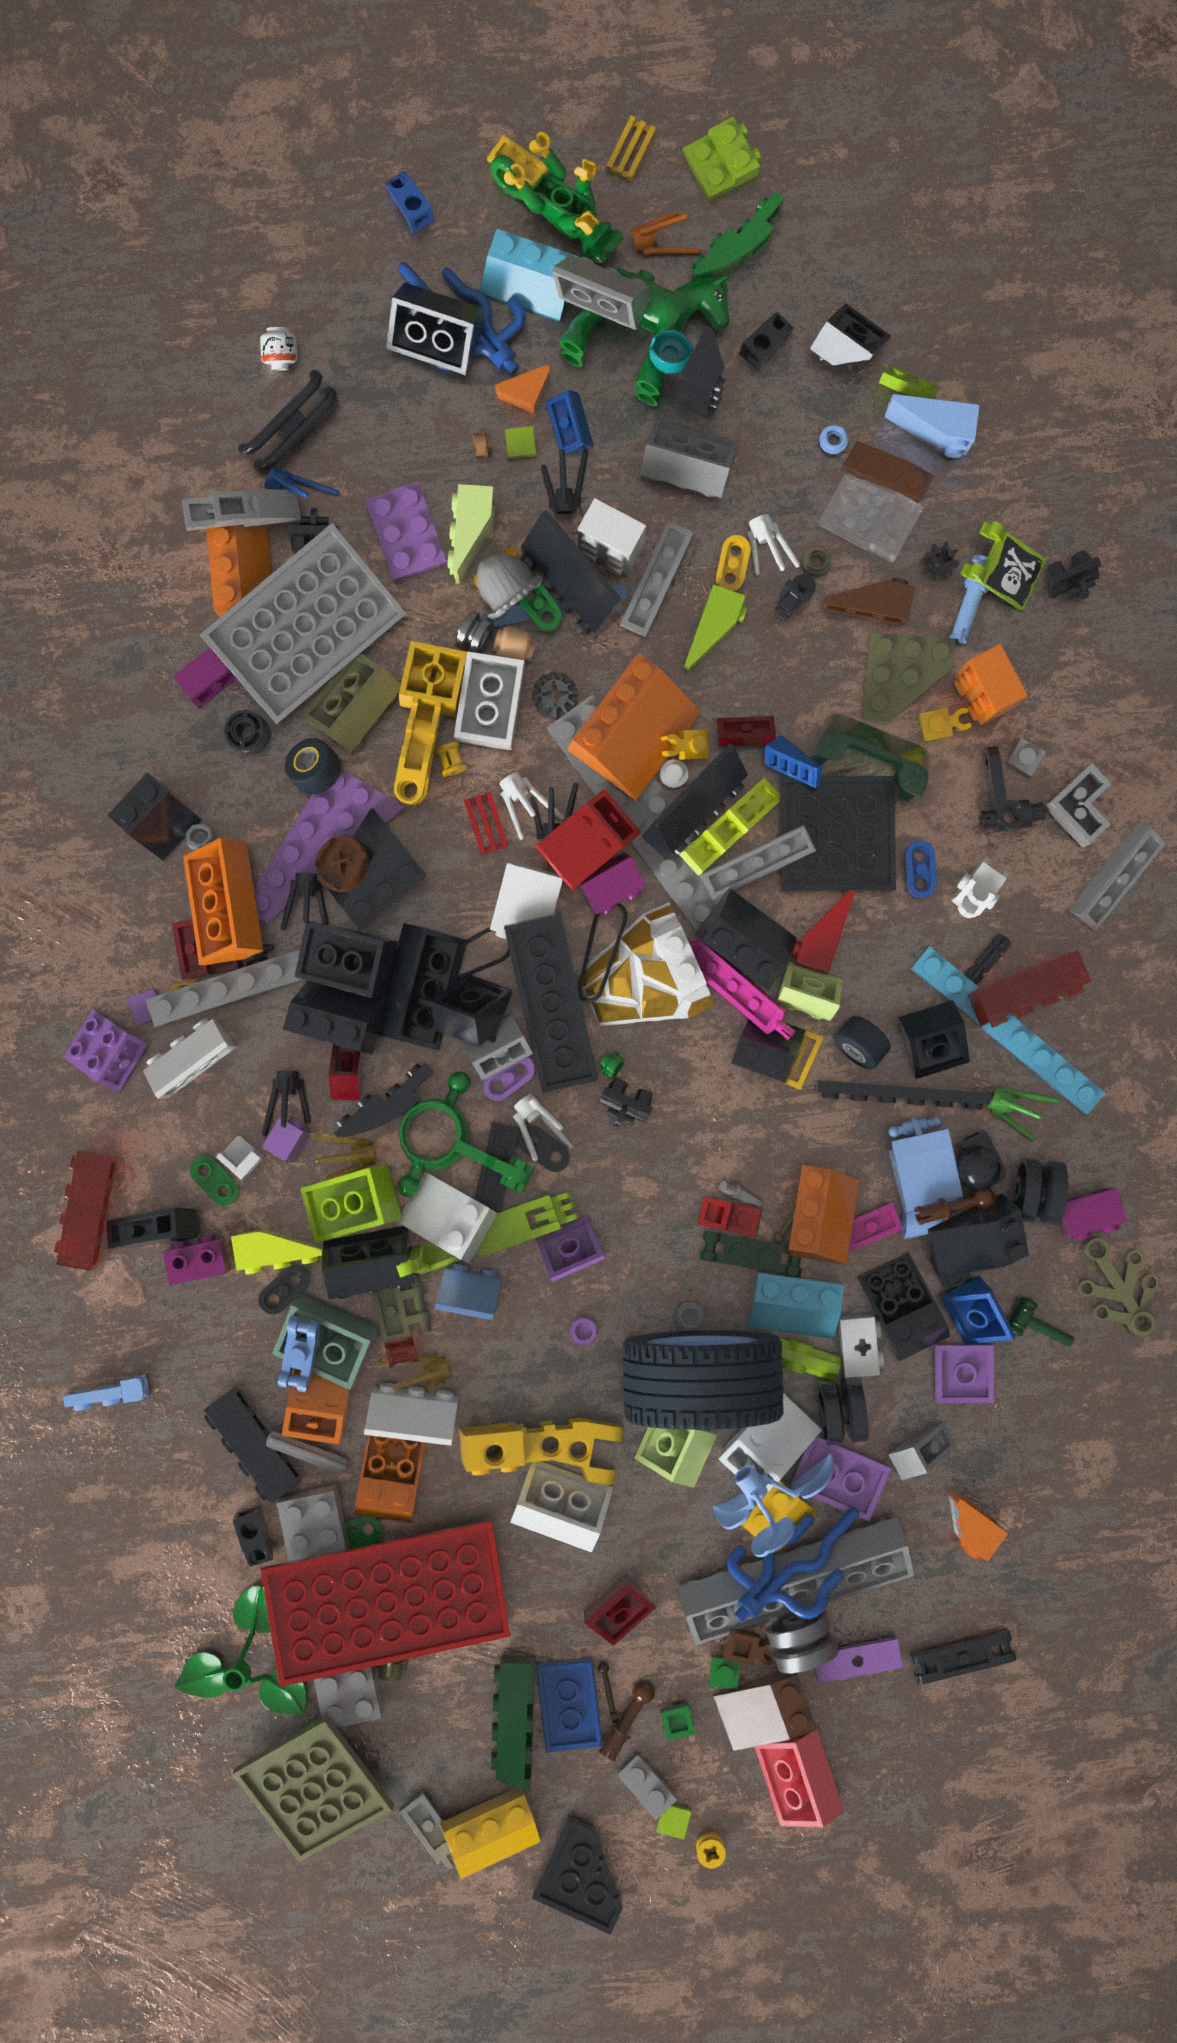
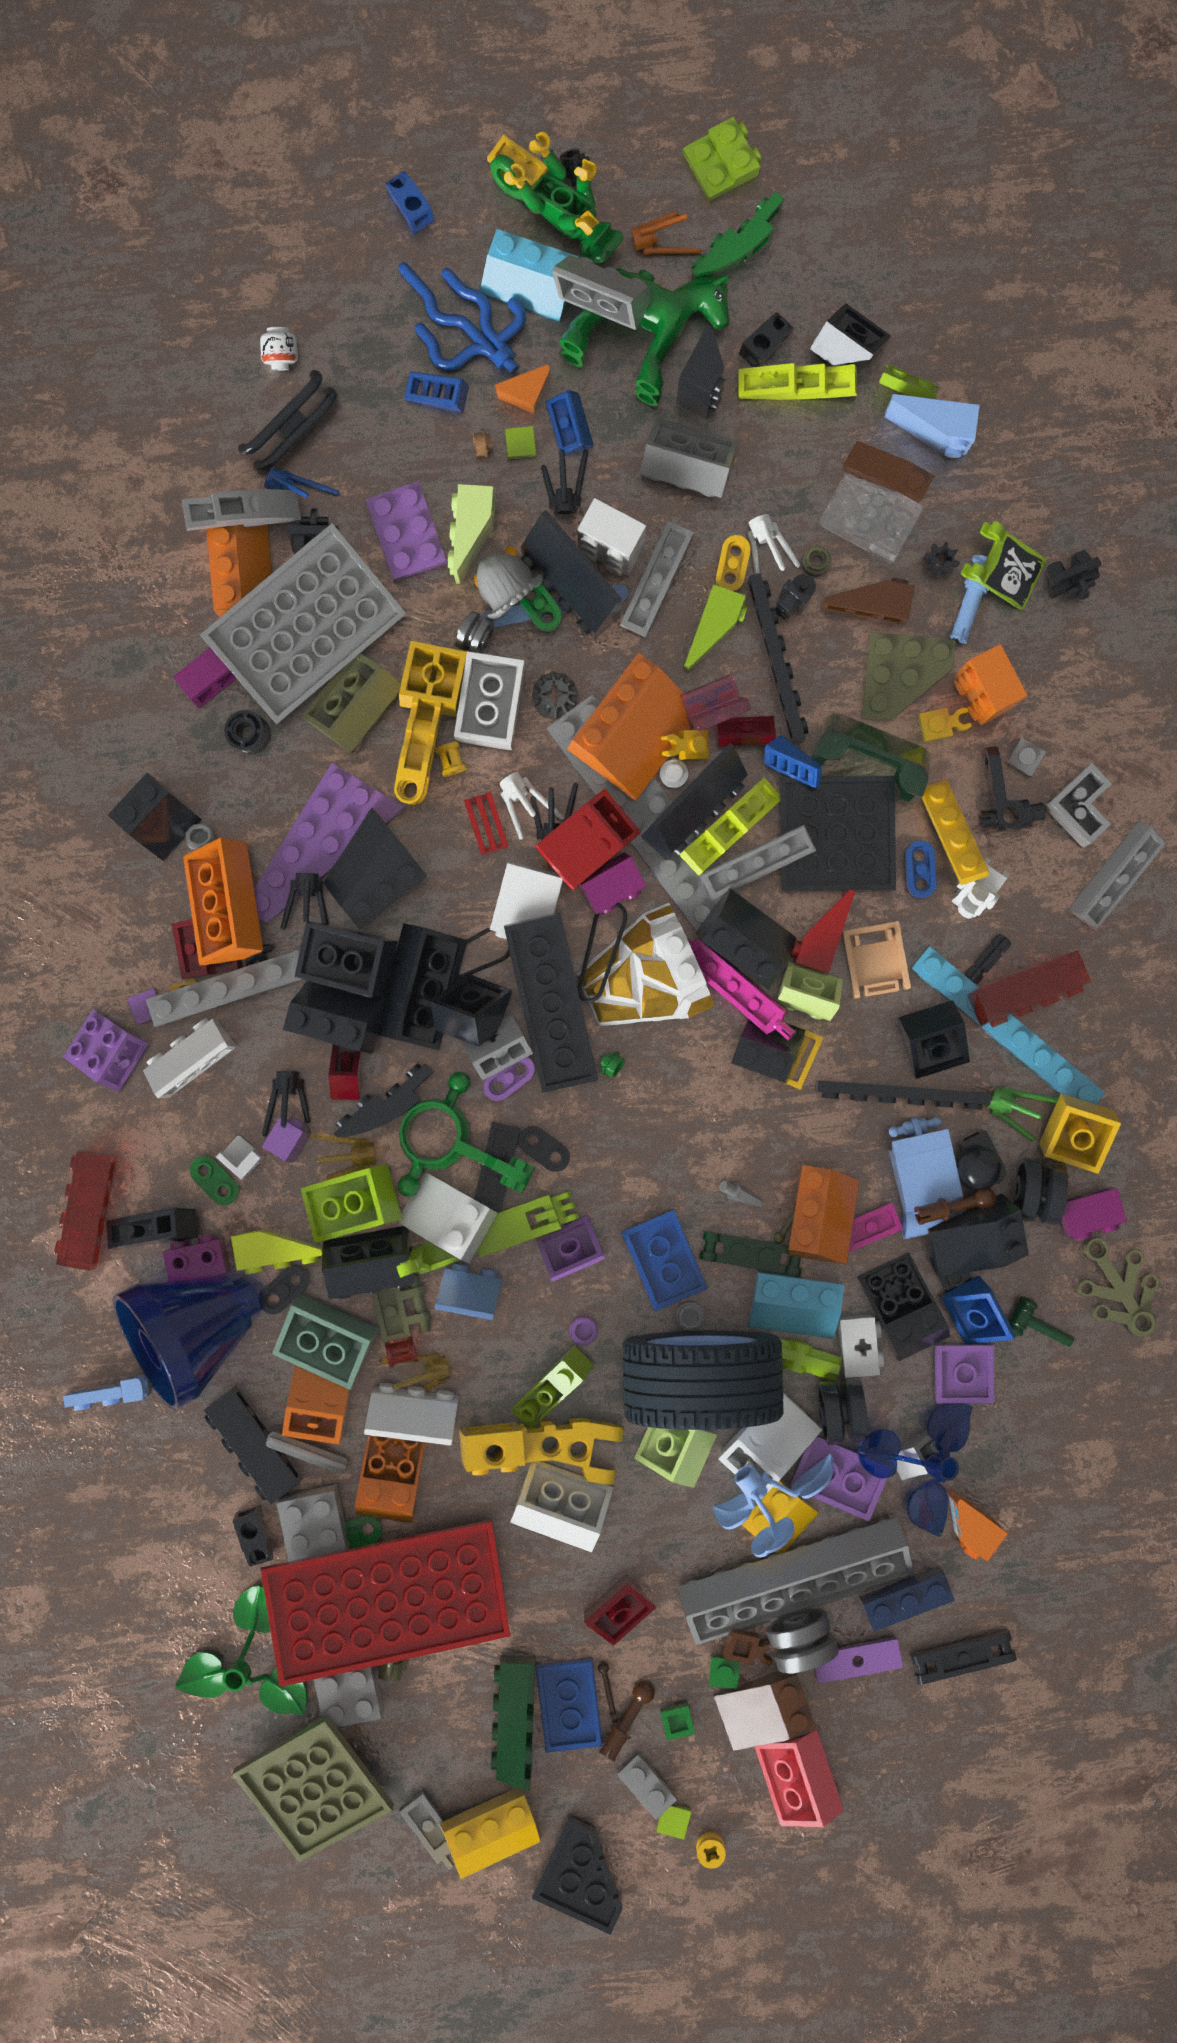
(184, 1330): none -> clear blue cone
(299, 1353): medium blue plate -> none
(312, 766): black wheel -> none
(342, 863): reddish brown tile -> none
(434, 328): black slope -> none
(459, 386): none -> blue slope
(513, 643): light nougat head -> none
(531, 1110): white plant -> none
(553, 1387): none -> lime slope
(571, 160): none -> black gear
(623, 1107): black hips -> none
(640, 127): yellow tile -> none
(664, 1260): none -> blue plate
(670, 351): teal hair -> none
(714, 703): none -> clear pink panel
(730, 1216): red slope -> none
(762, 1592): blue plant -> none
(774, 646): none -> black plate
(797, 382): none -> neon yellow slope
(839, 433): light blue plate -> none
(862, 1042): black wheel -> none
(876, 964): none -> light nougat container
(880, 1454): none -> clear blue plant
(907, 1598): none -> dark blue brick
(954, 833): none -> yellow plate
(1079, 1133): none -> yellow brick

